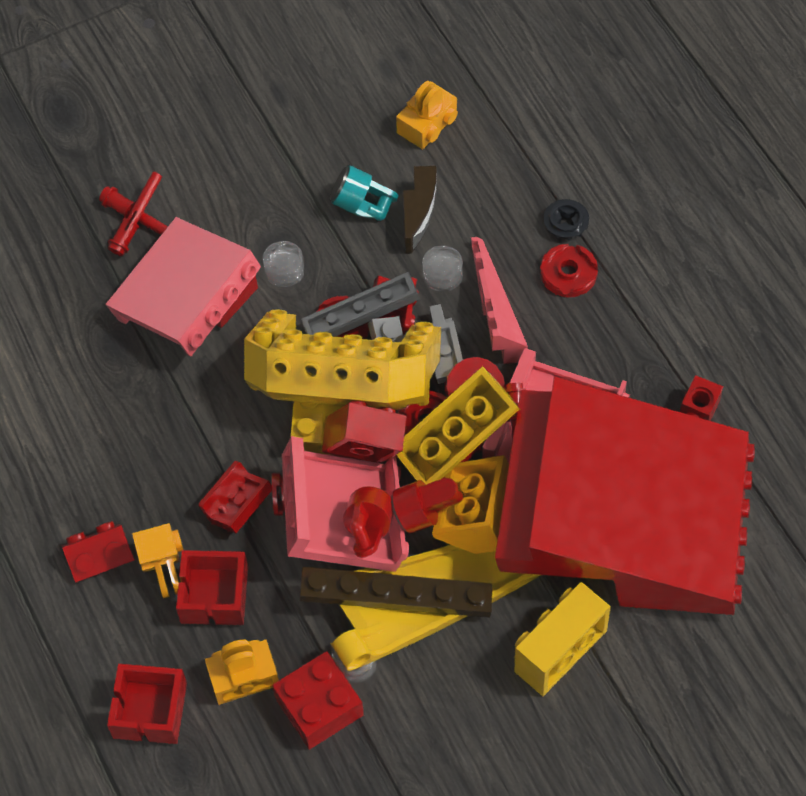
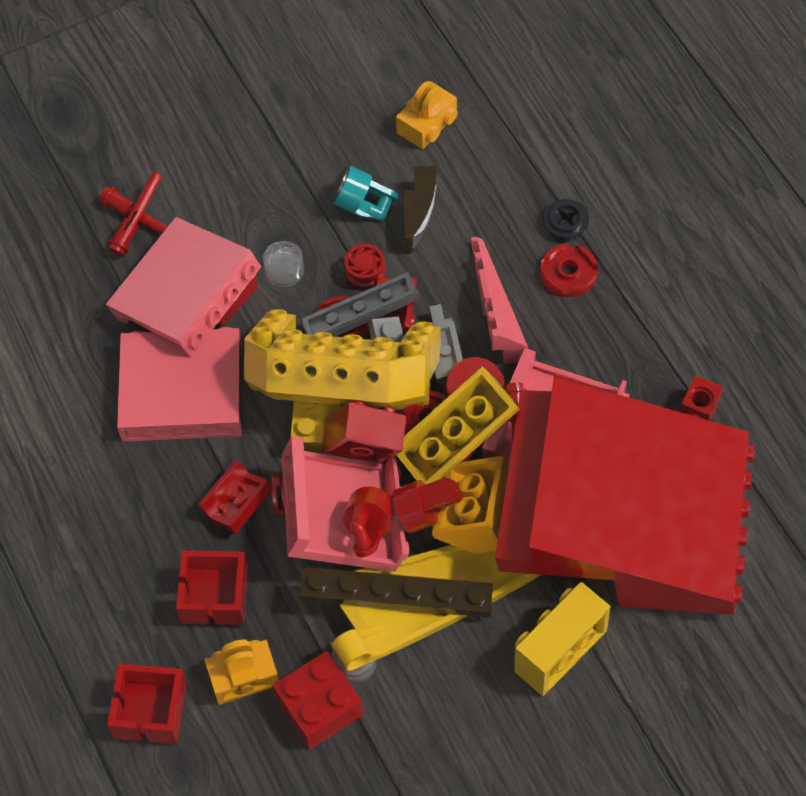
(97, 551): red bracket -> none
(158, 549): light orange brick -> none
(179, 395): none -> coral panel
(364, 266): none -> red wheel
(443, 268): clear wheel -> none

